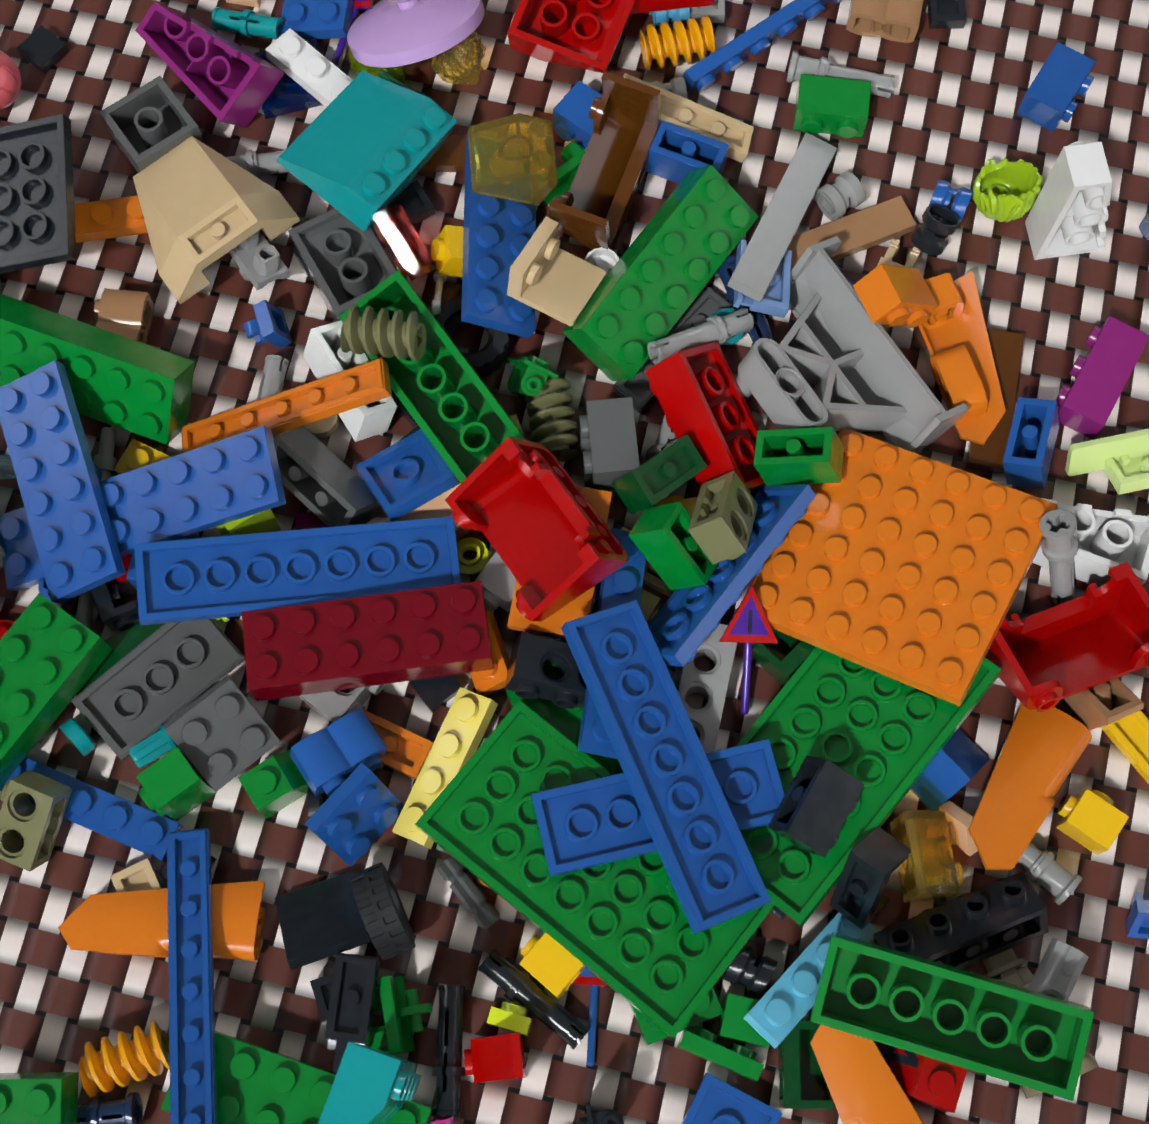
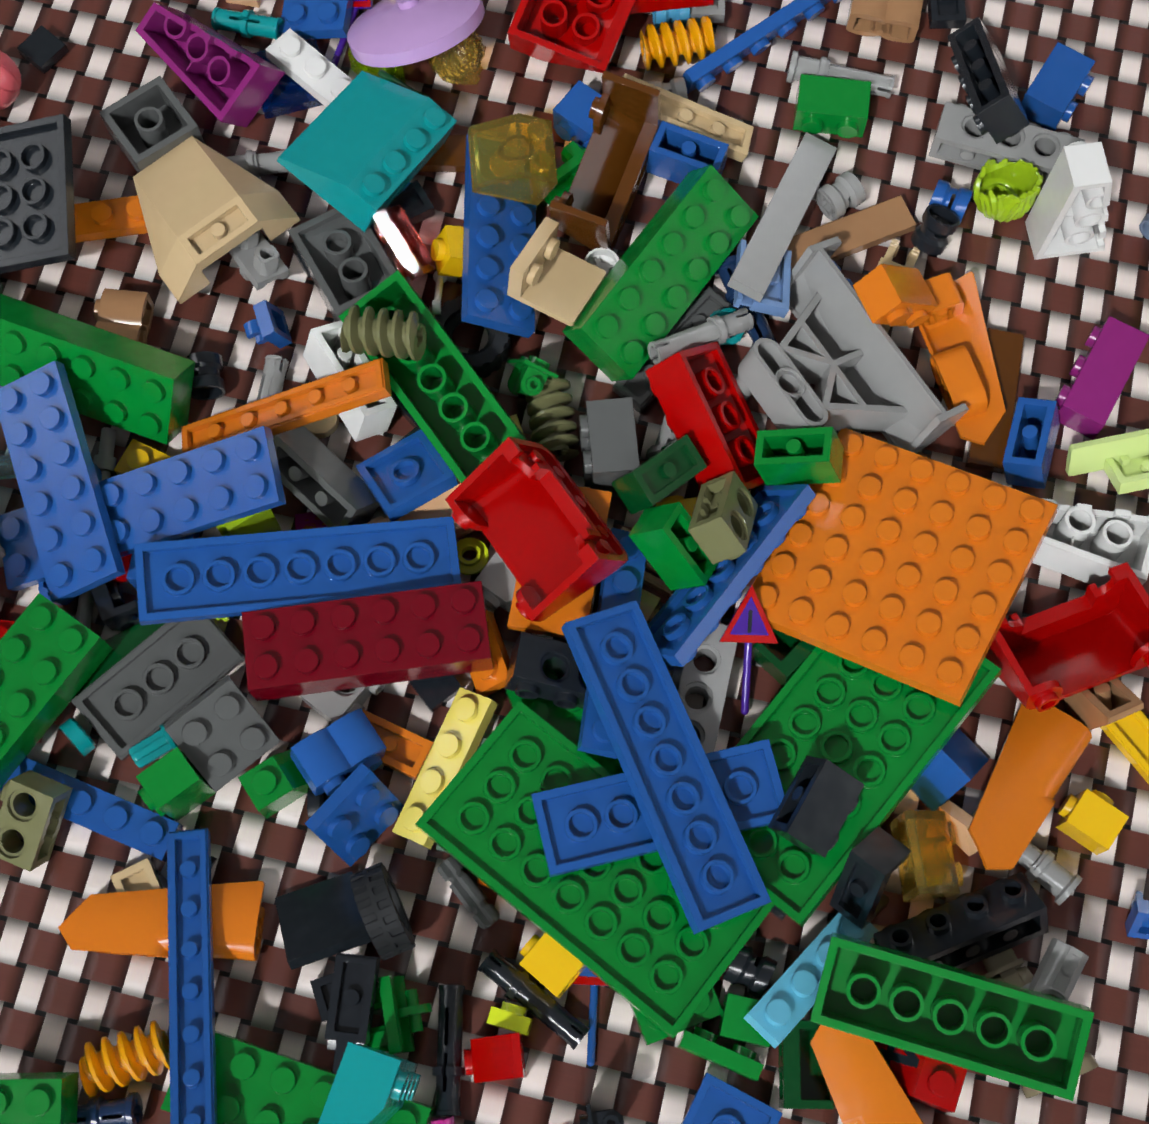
(206, 378): none -> black wheel
(957, 146): none -> light grey brick
(986, 82): none -> black brick
(1060, 549): light grey pin -> none

